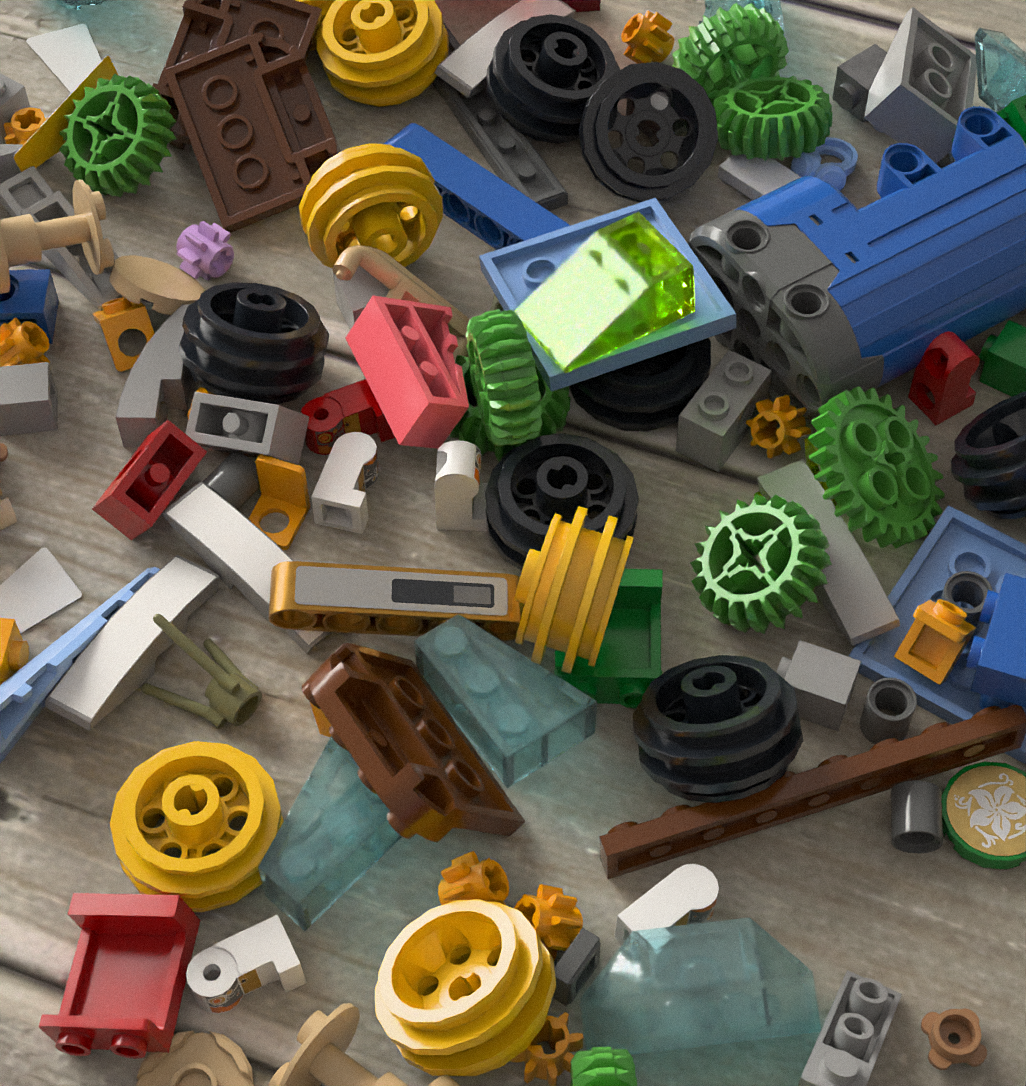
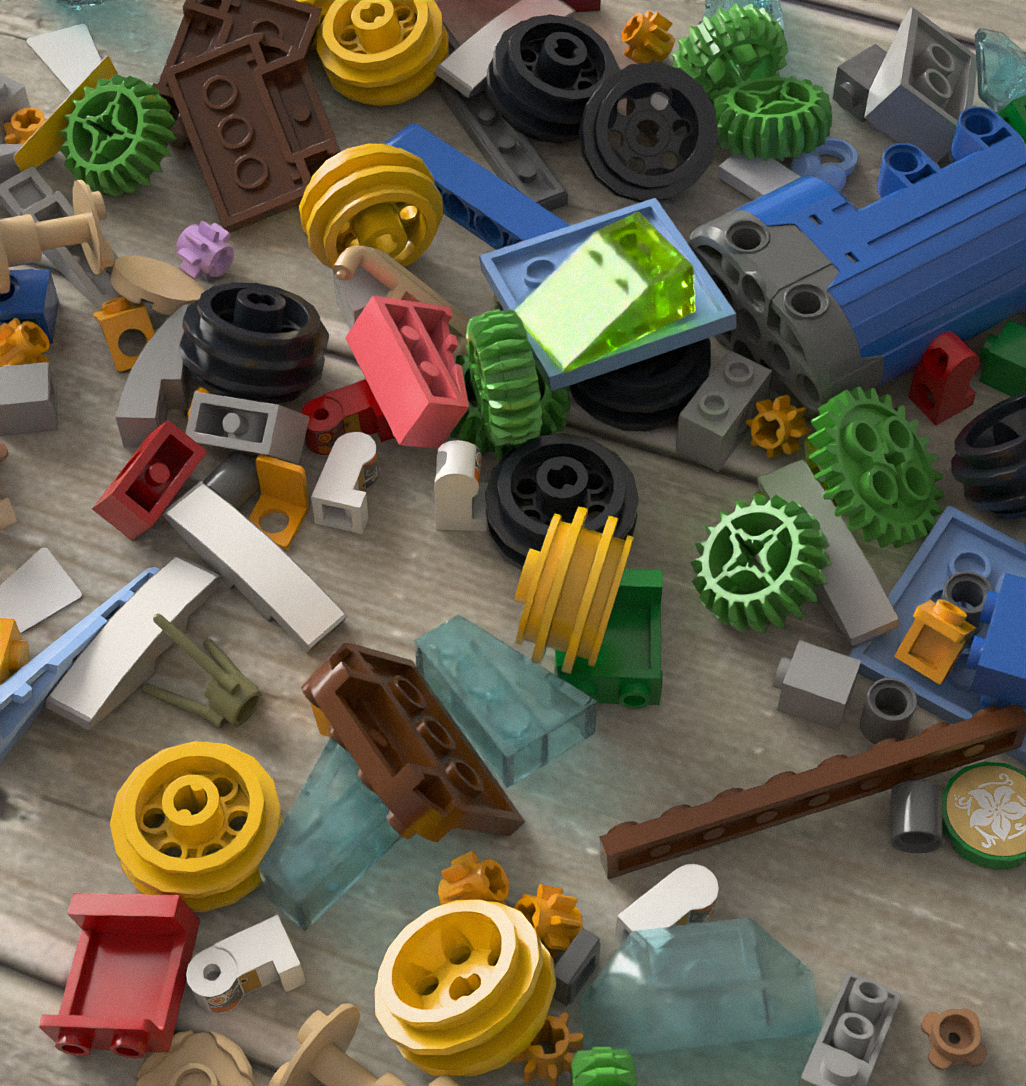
(390, 599): beam -> none
(717, 728): black wheel -> none

